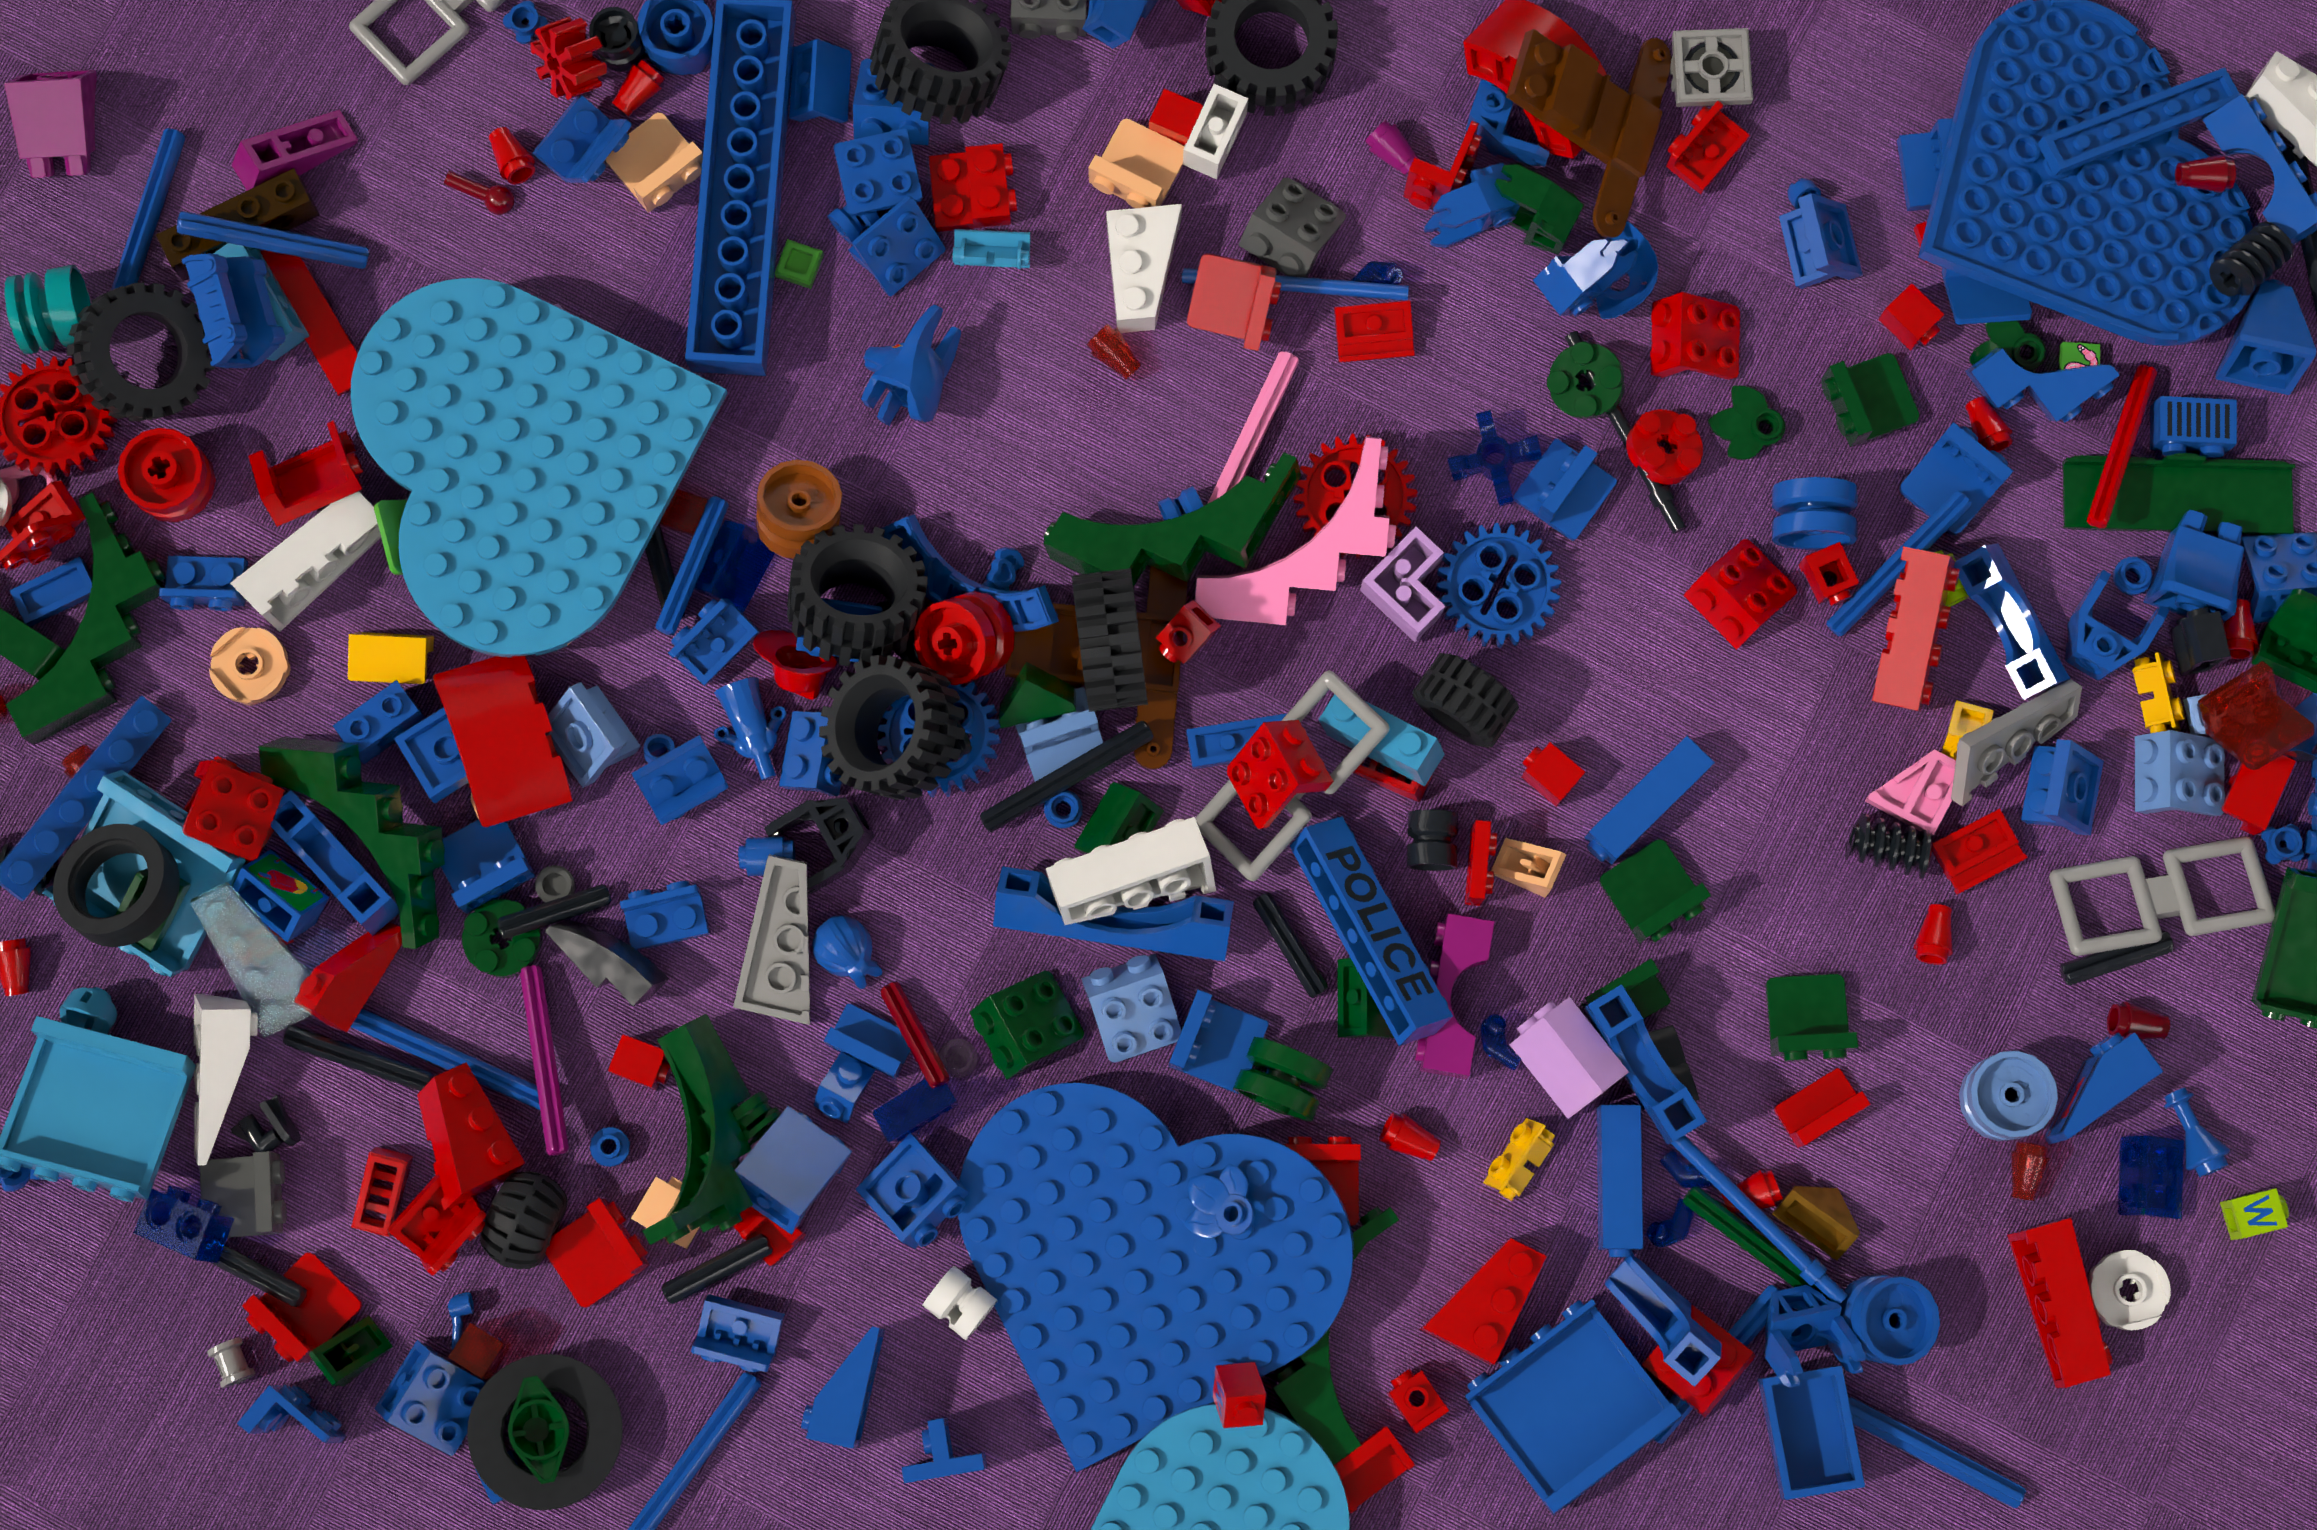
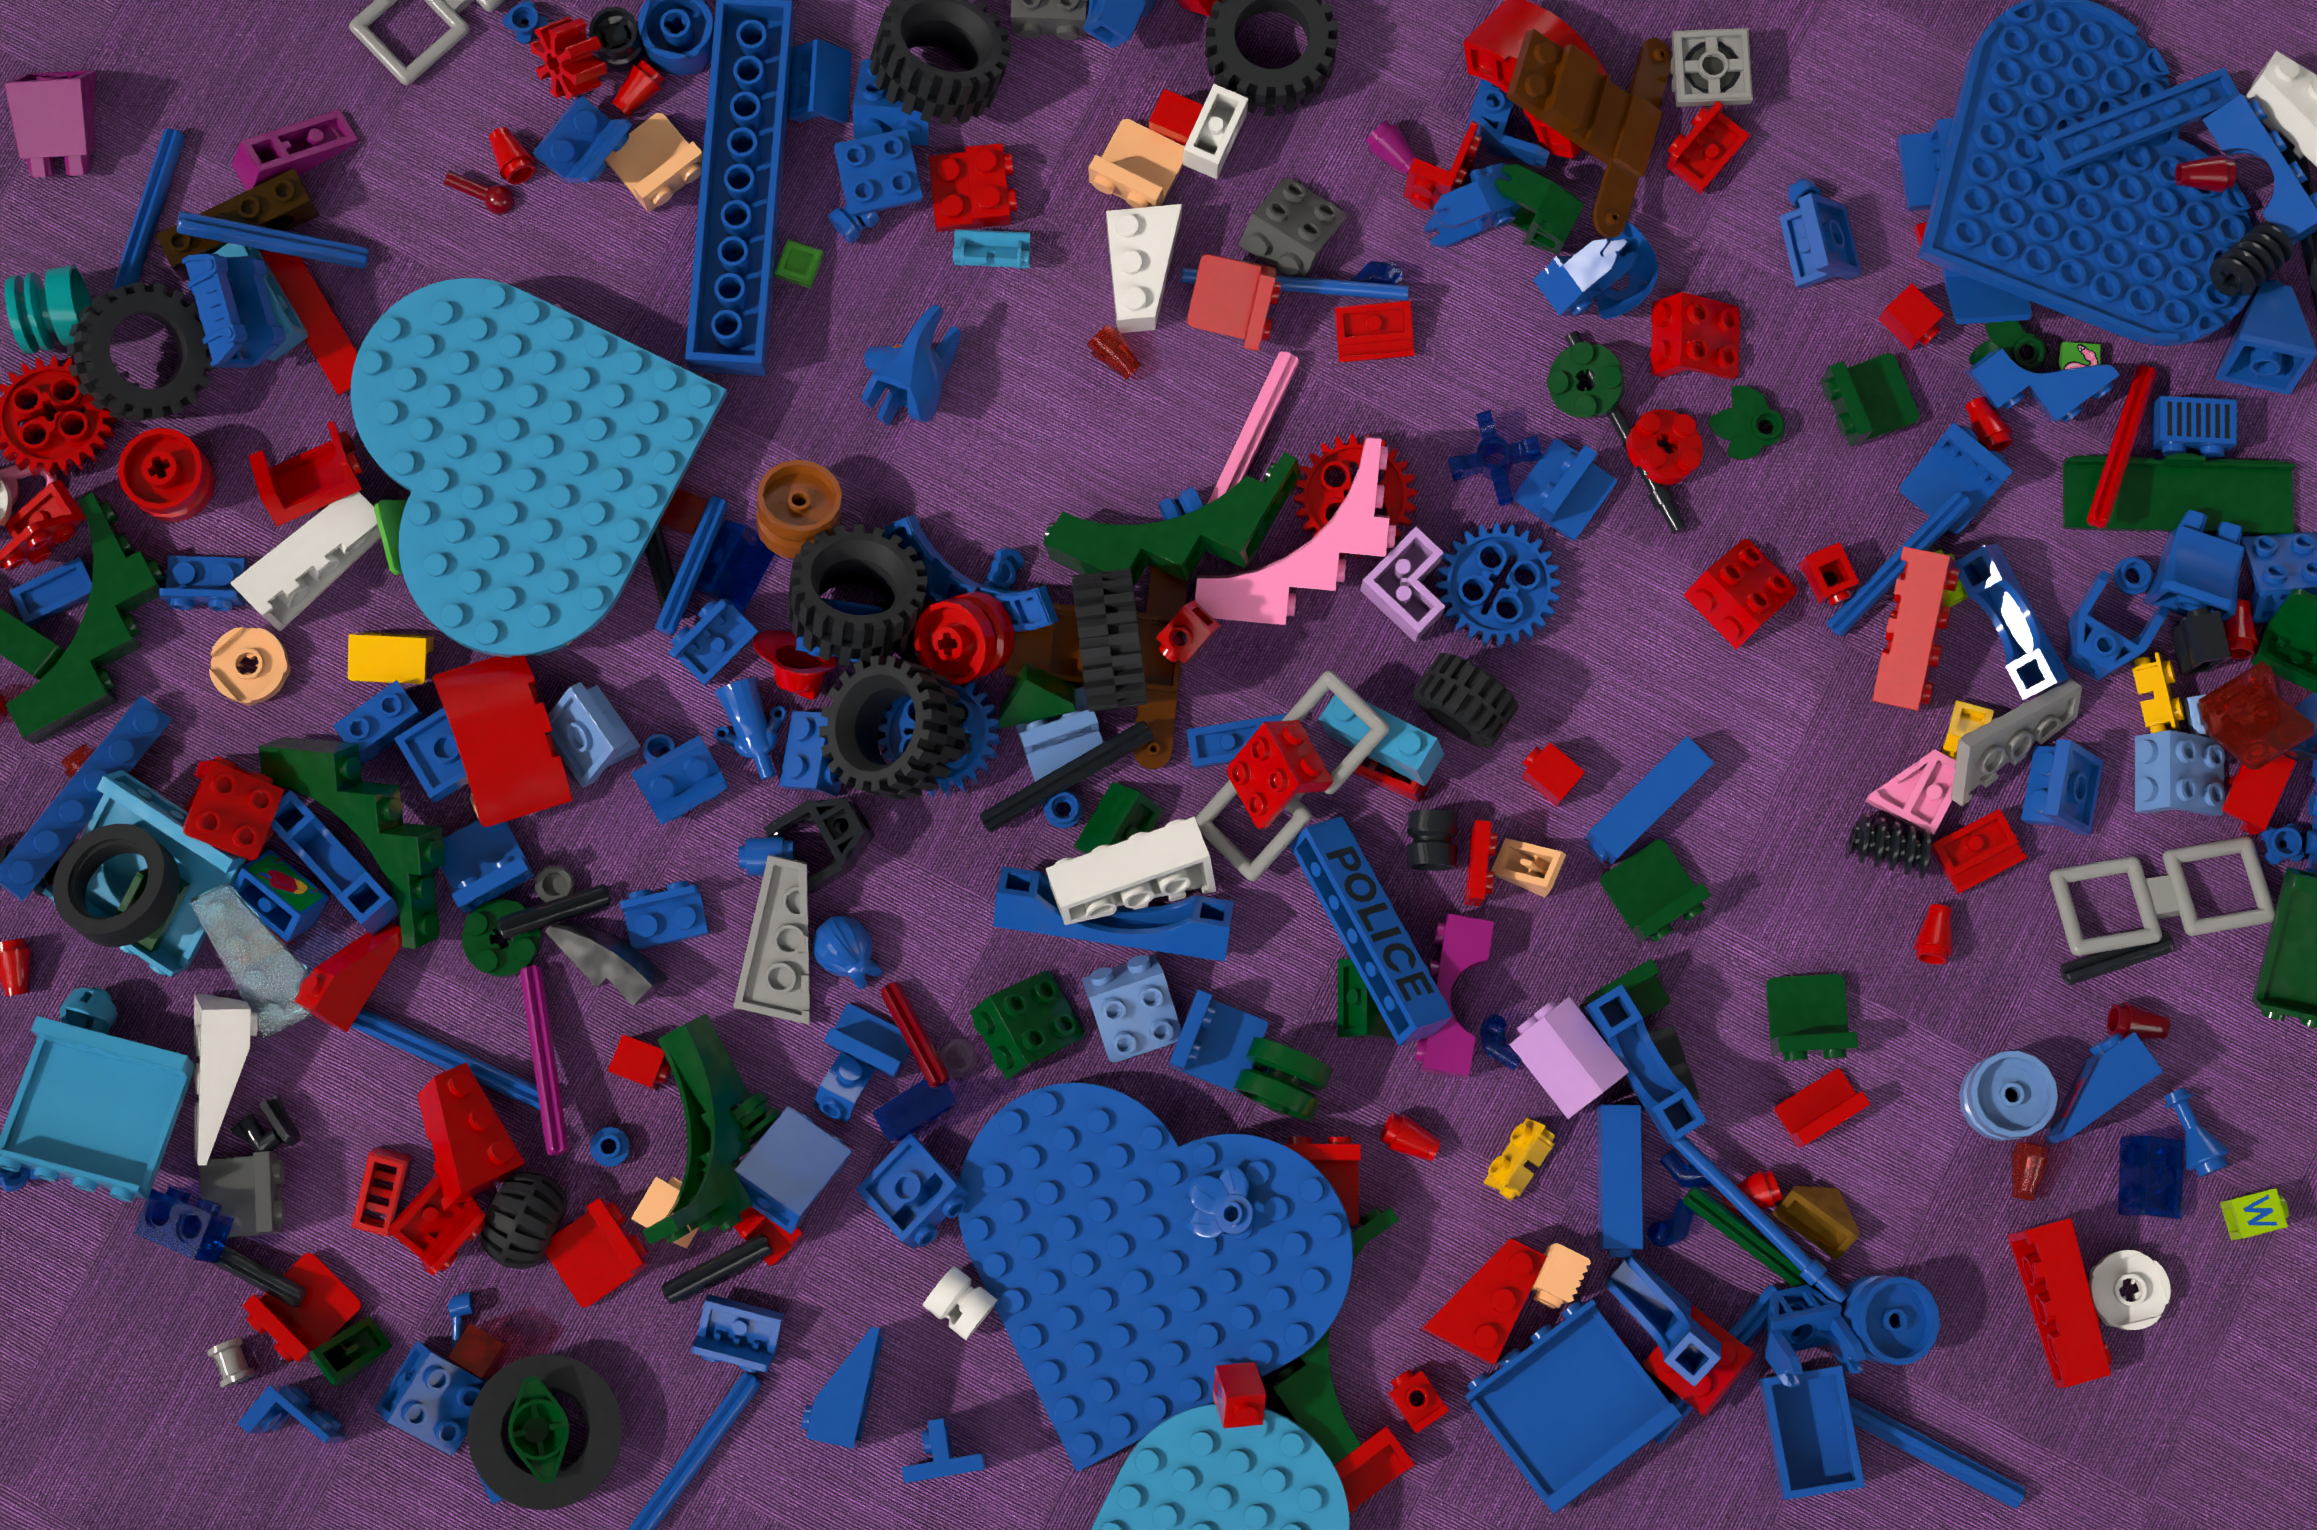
(356, 1058): black axle -> none
(897, 246): blue bracket -> none
(1290, 945): black axle -> none
(1559, 1276): none -> light nougat brick
(1814, 513): blue wheel -> none

